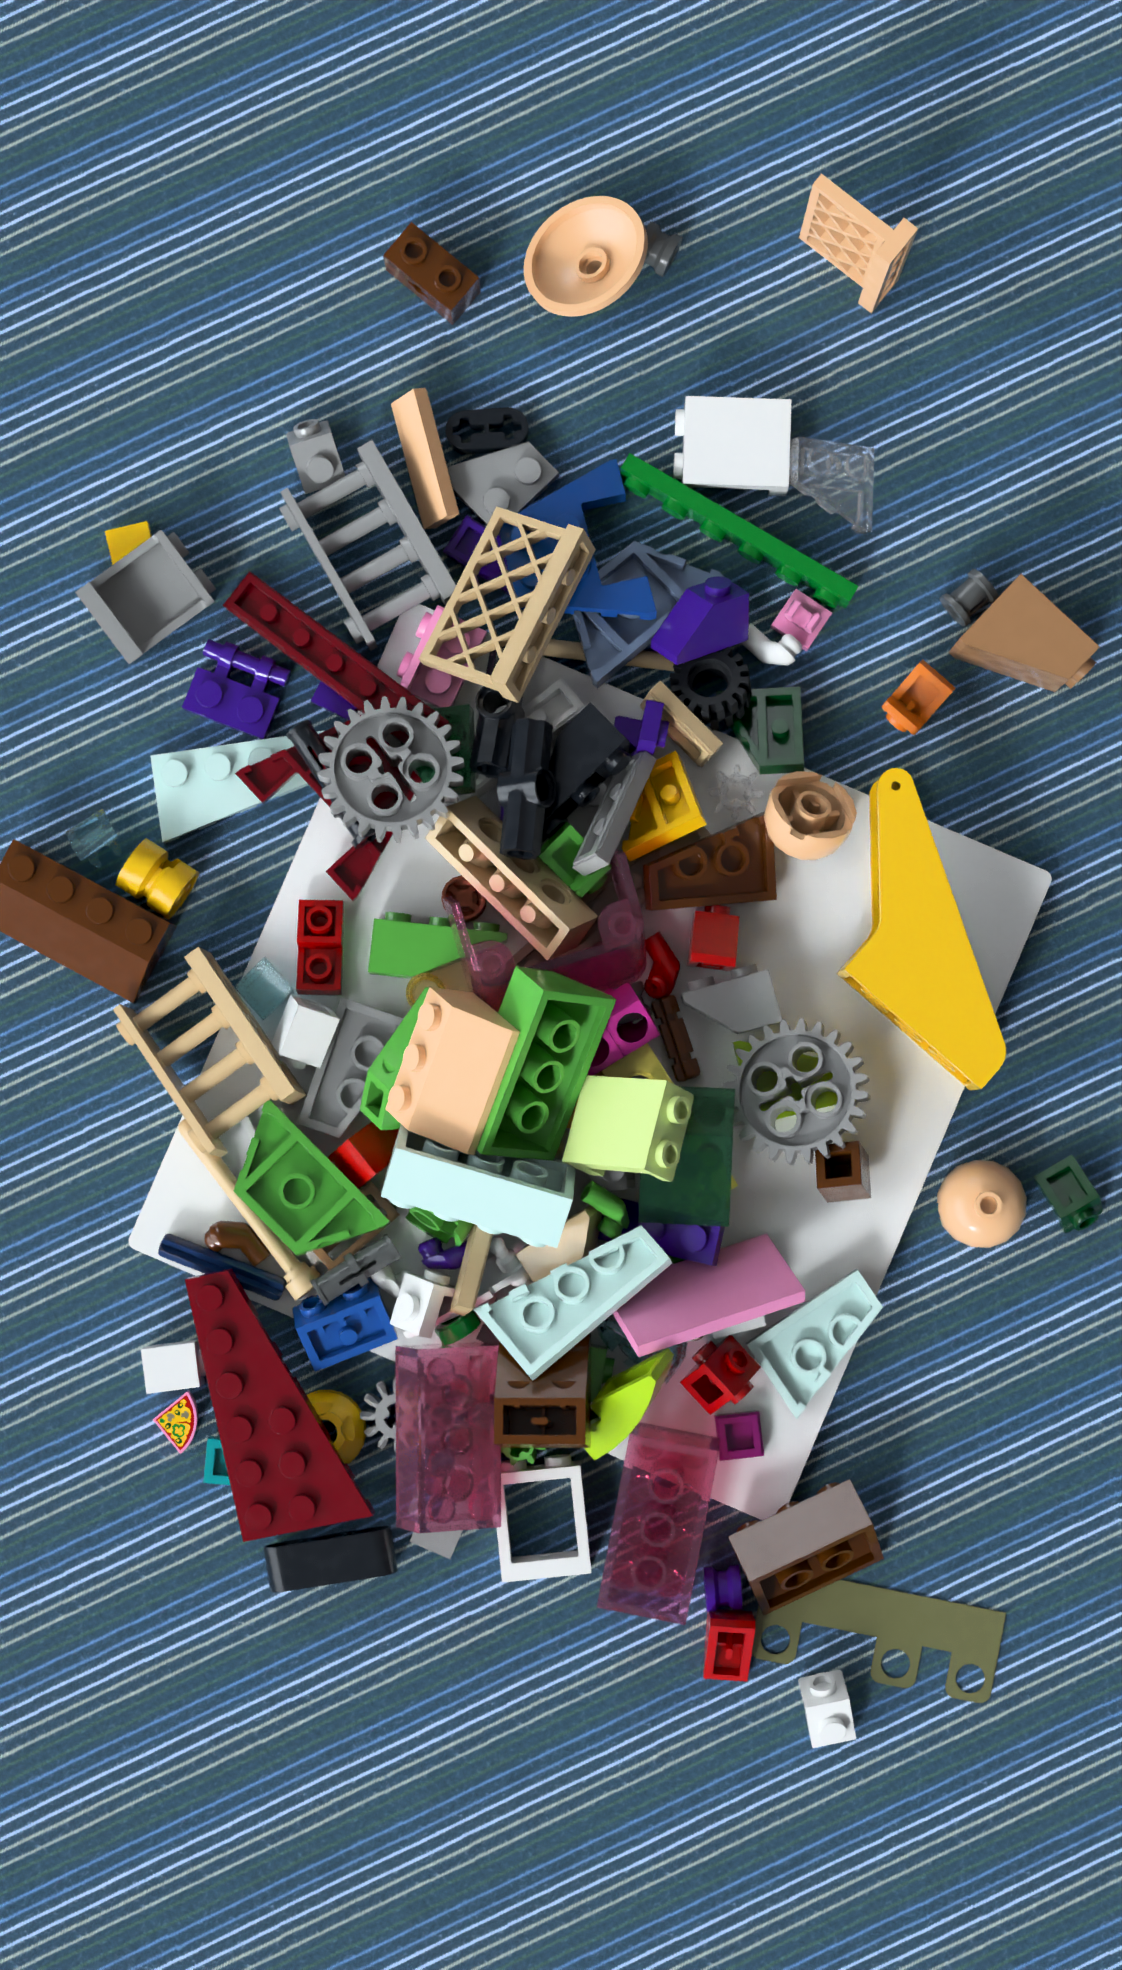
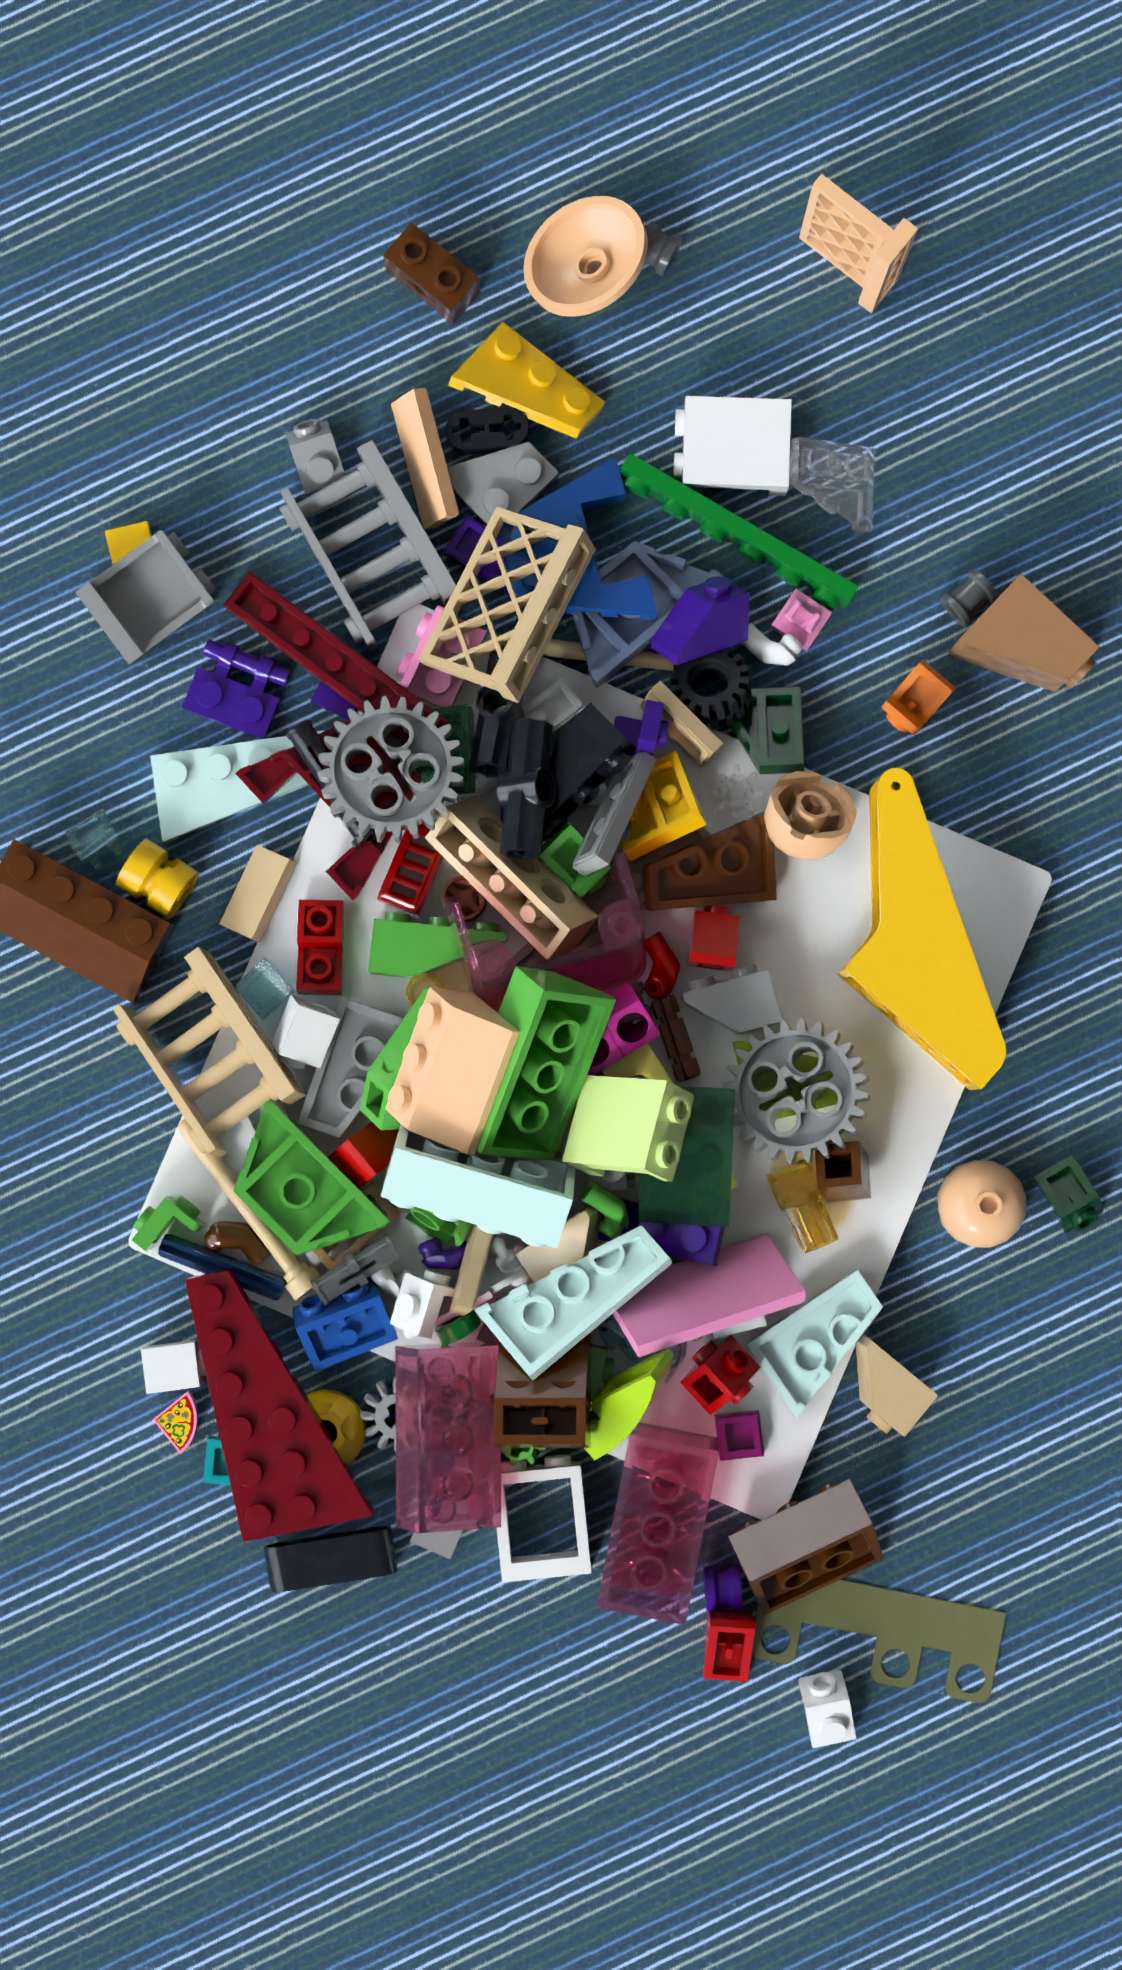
(155, 1222): none -> bright green bracket
(258, 893): none -> tan tile
(400, 901): none -> red slope
(523, 377): none -> yellow wing
(798, 1195): none -> clear yellow piece
(889, 1389): none -> tan slope

